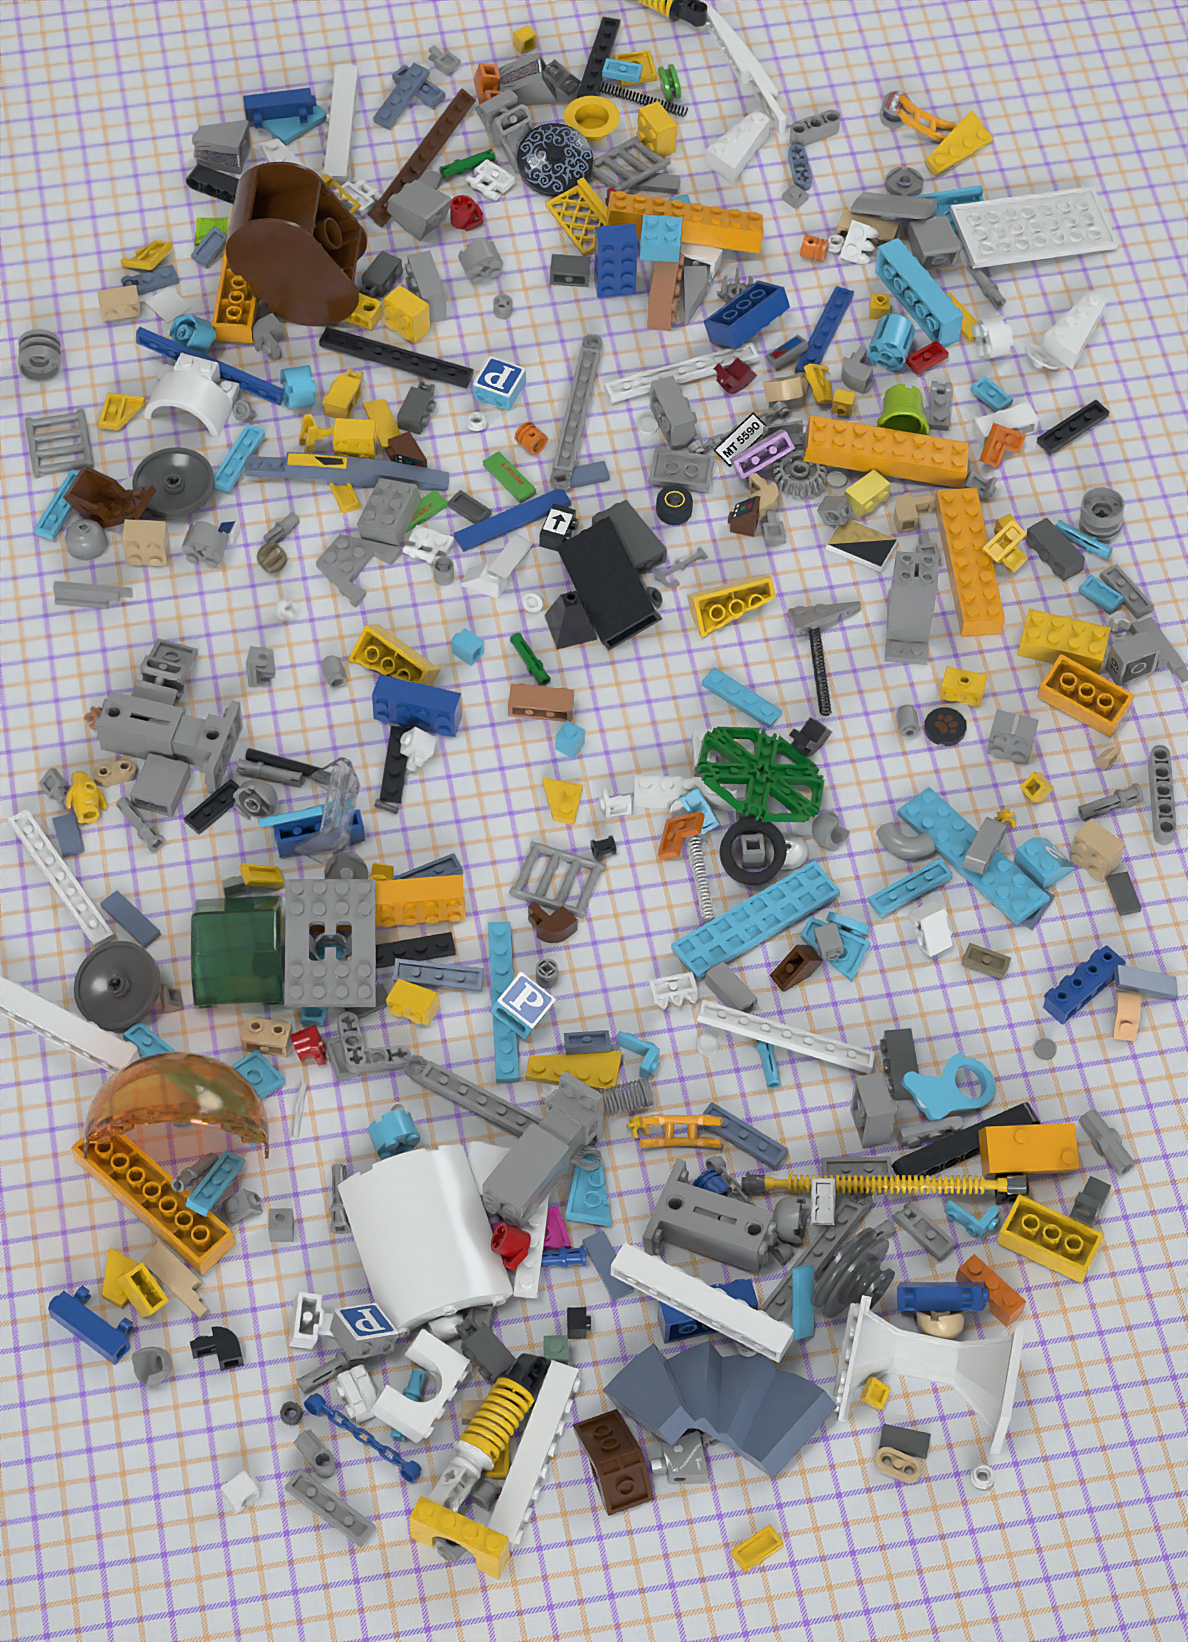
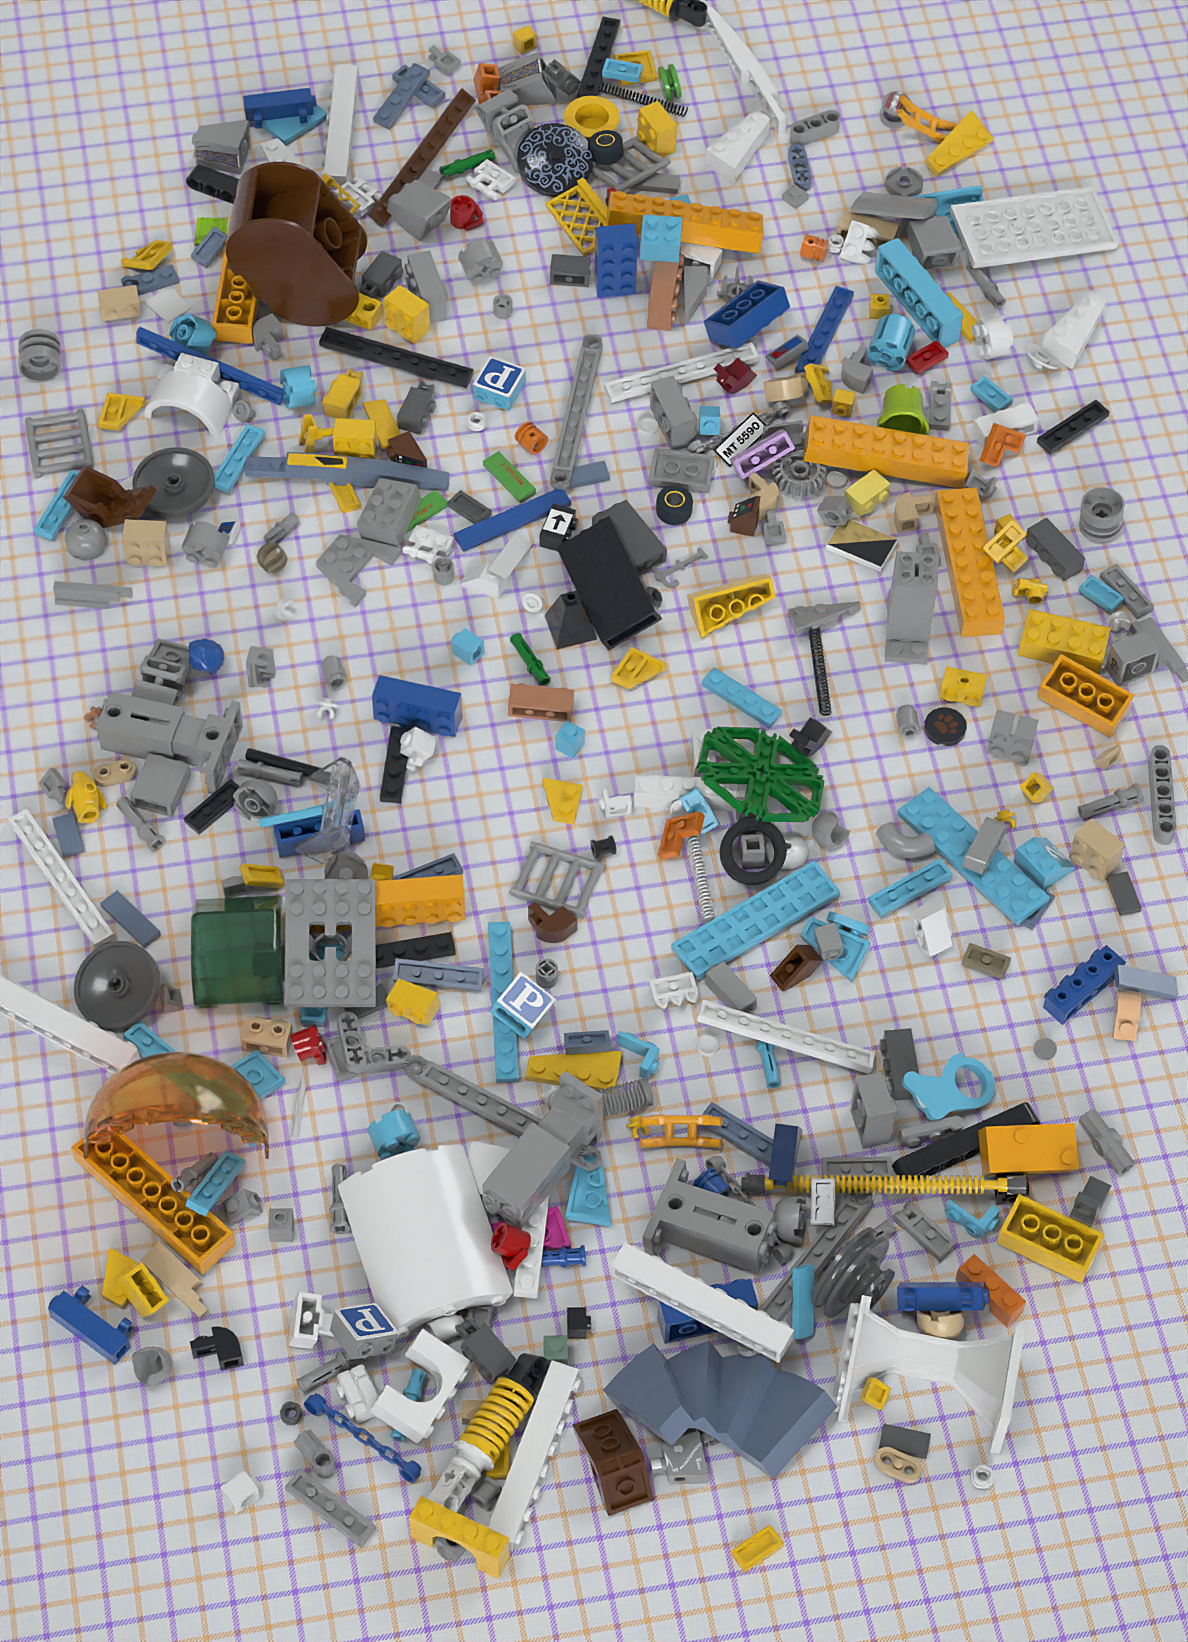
(206, 655): none -> blue hair
(327, 704): none -> white plate
(385, 806): dark grey piece -> none
(391, 657): yellow wedge -> none
(602, 1256): sand blue tile -> none
(606, 147): none -> black wheel
(636, 668): none -> yellow wing
(709, 420): none -> medium azure brick
(784, 1153): none -> dark blue arch
(1032, 589): none -> yellow plate
(1101, 549): medium azure pin -> none

